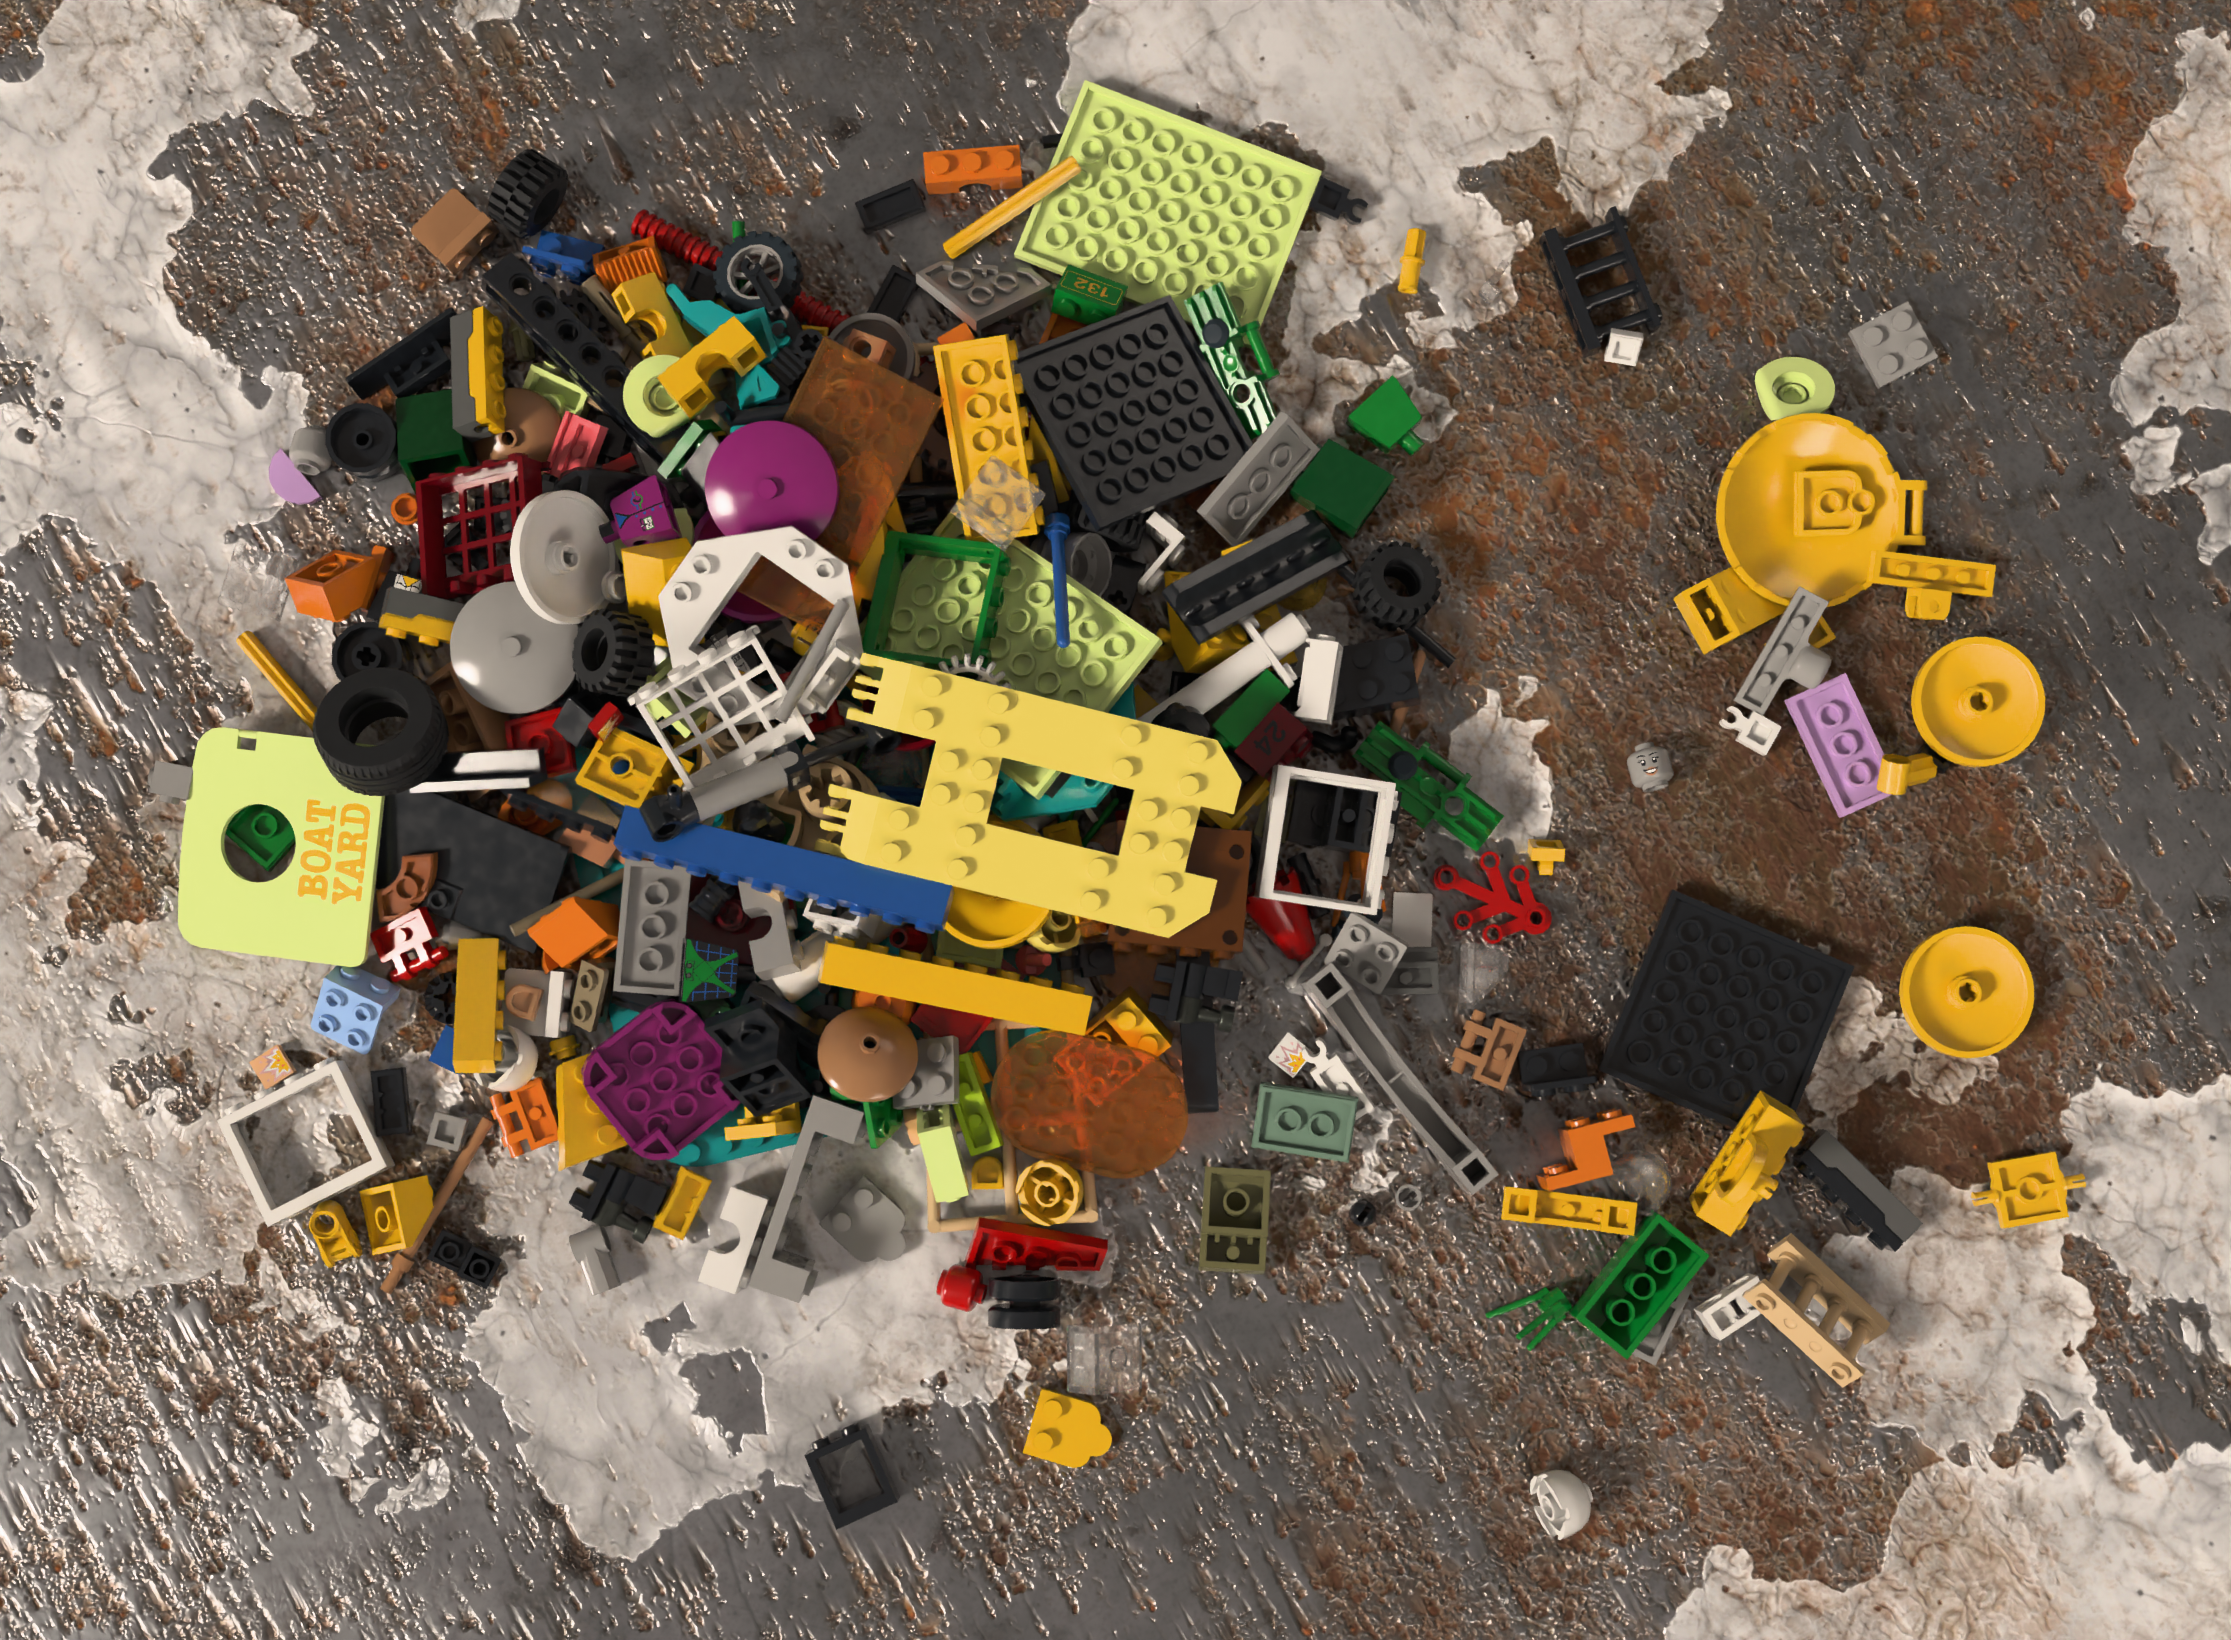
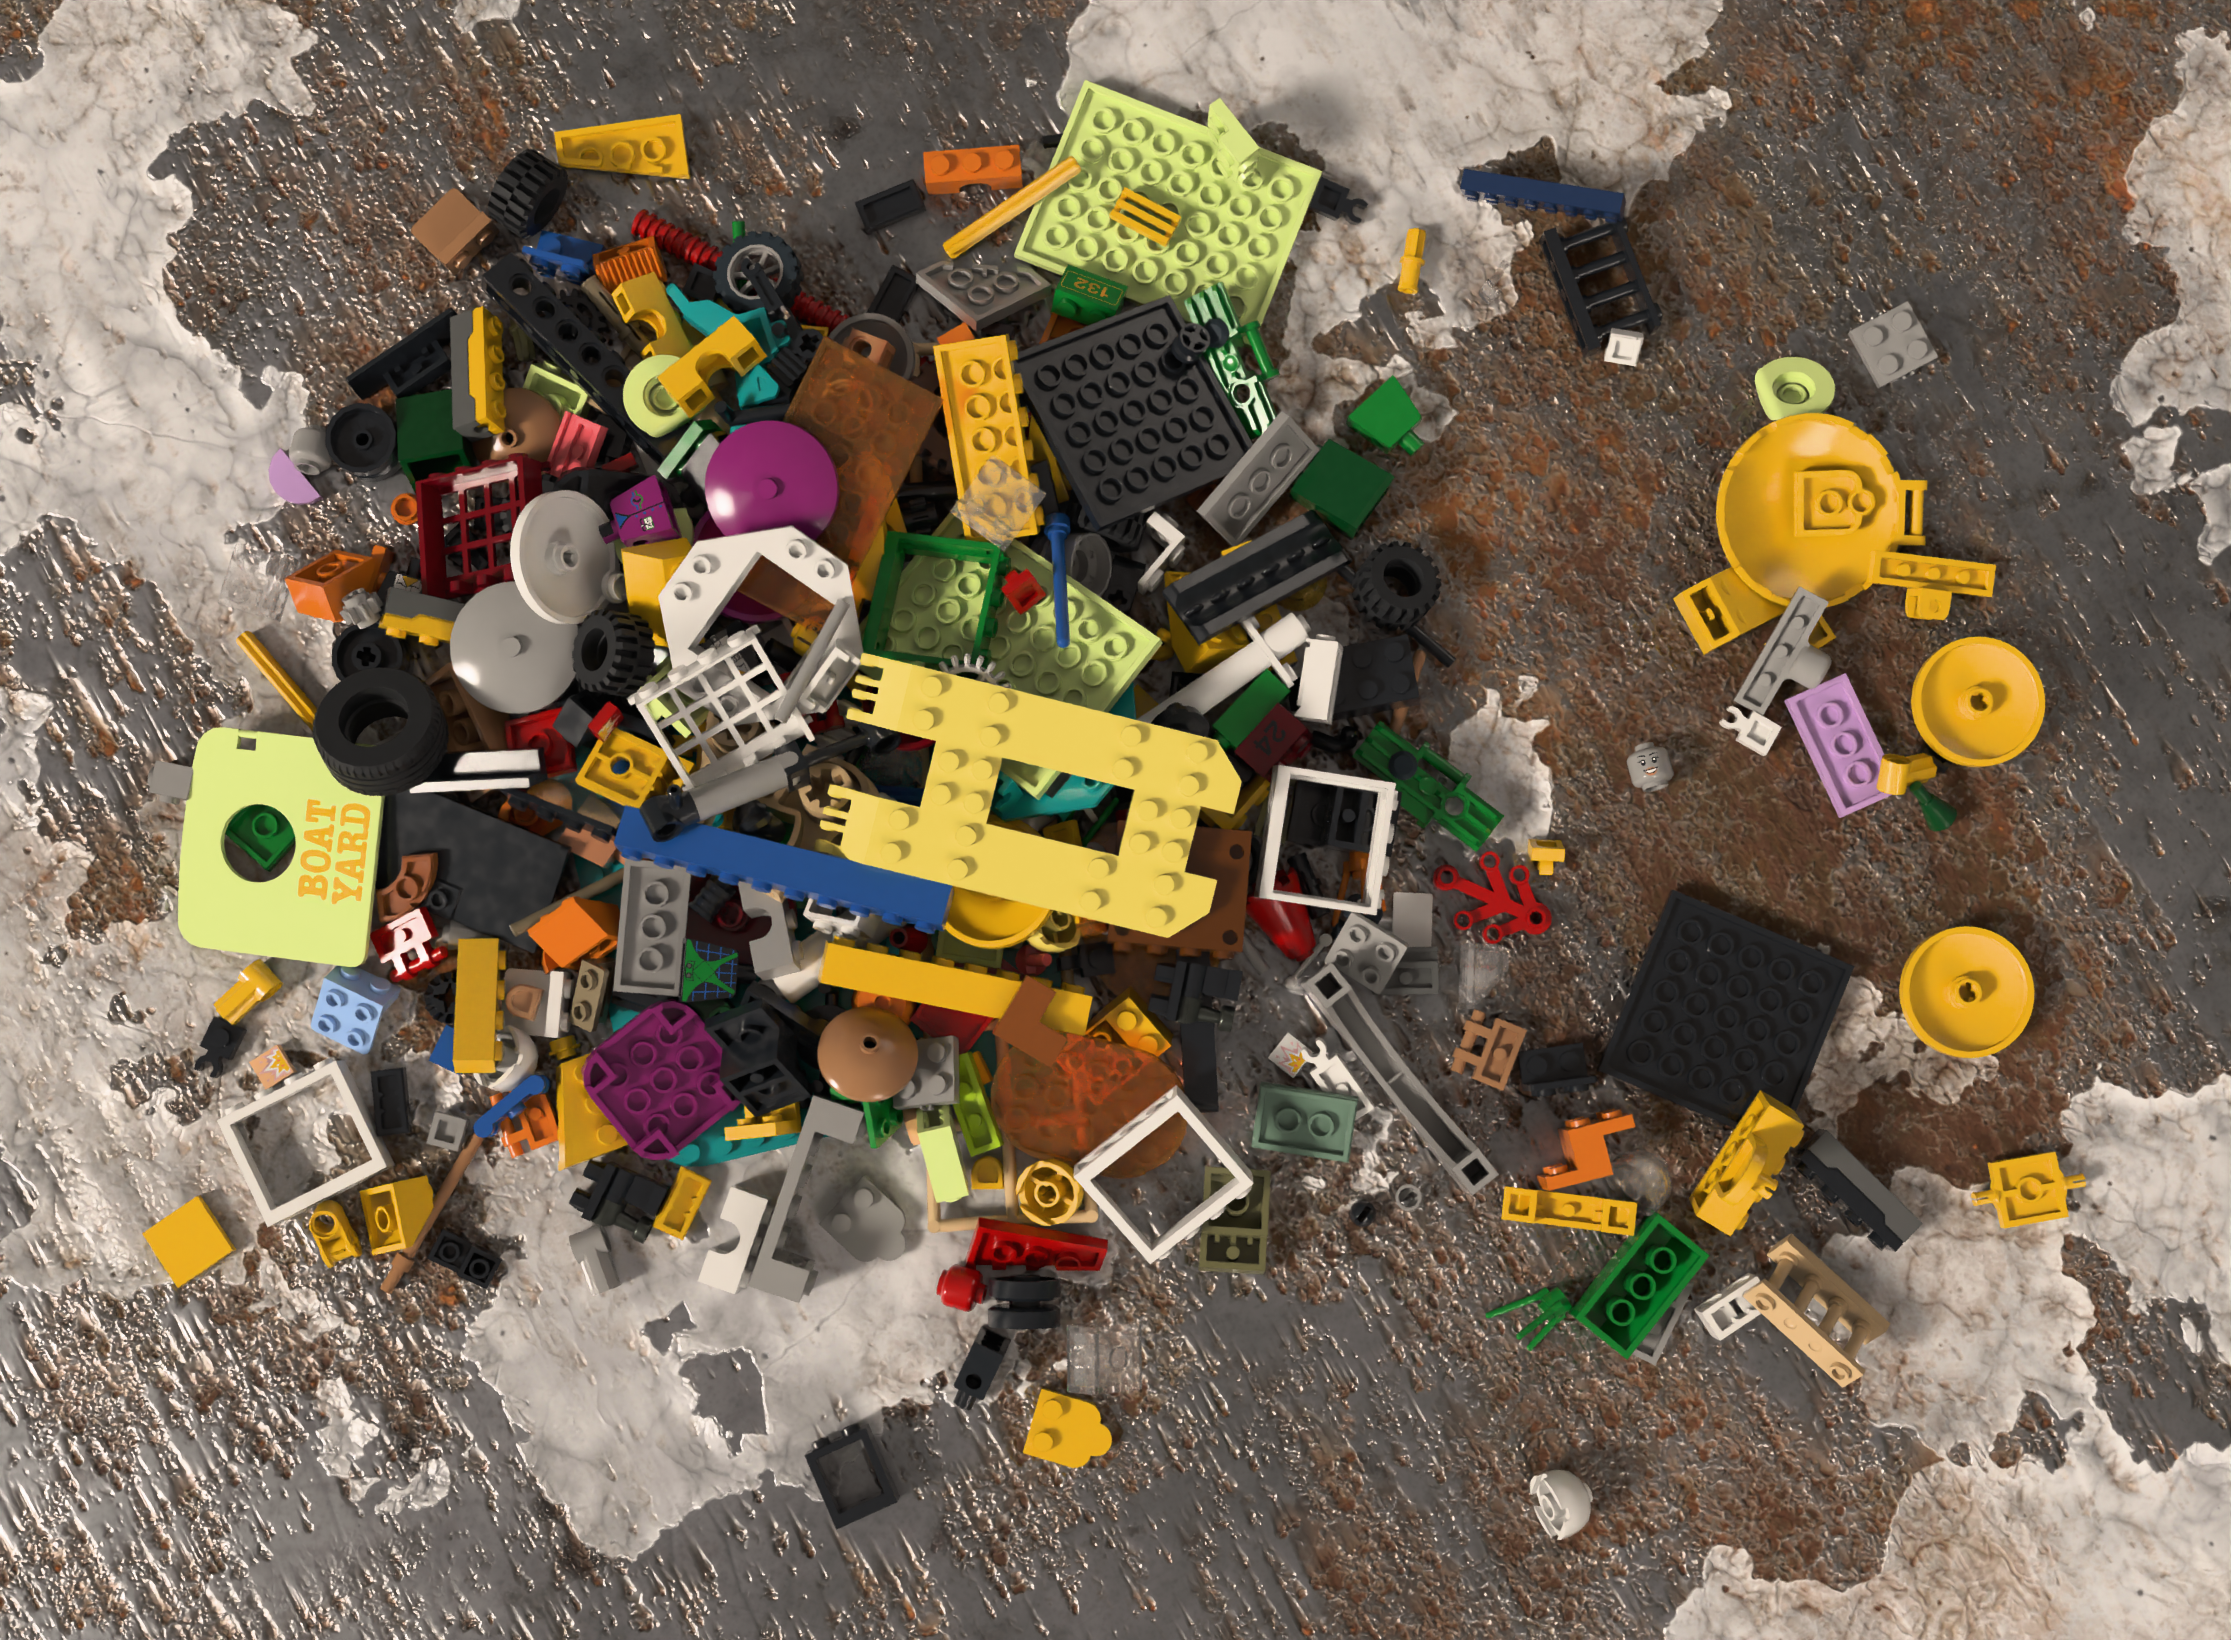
(189, 1241): none -> yellow tile
(221, 1041): none -> black plate
(255, 985): none -> yellow piece
(361, 608): none -> light grey gear
(511, 1105): none -> blue plate
(631, 147): none -> yellow wing
(983, 1361): none -> black torso
(1021, 1023): none -> dark orange tile
(1022, 590): none -> red tile
(1134, 1132): none -> white window
(1151, 206): none -> yellow tile
(1198, 343): none -> black wheel
(1236, 148): none -> yellowish green plate
(1543, 195): none -> dark blue piece
(1937, 813): none -> dark green cone

